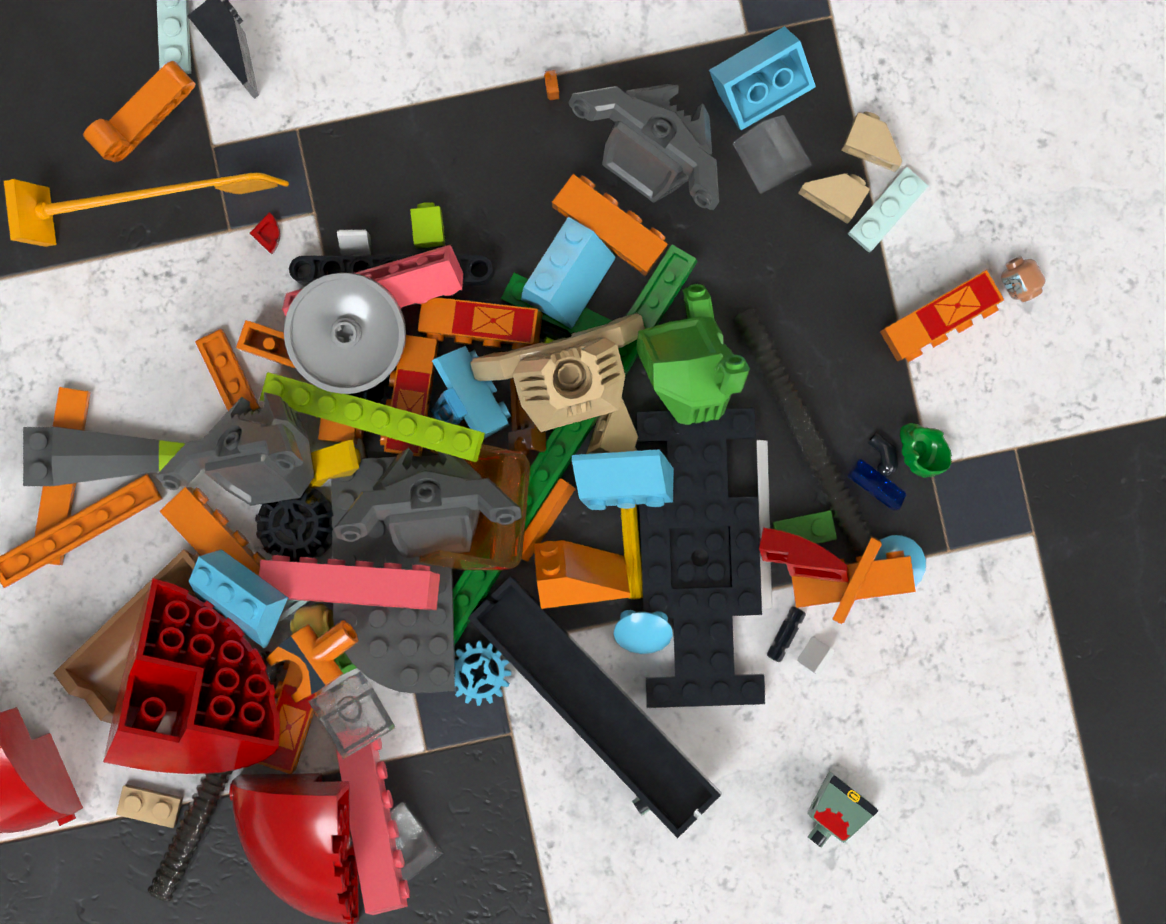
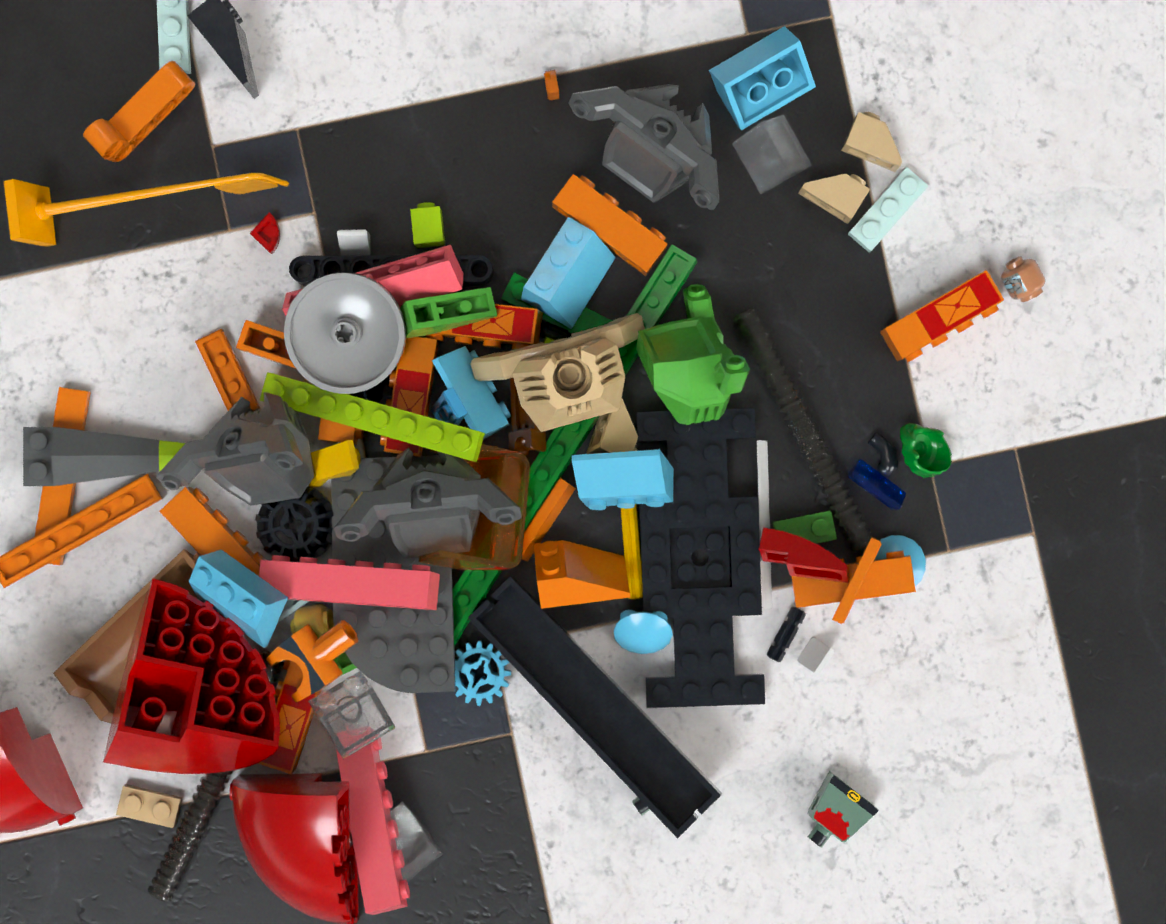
(447, 311): none -> bright green slope

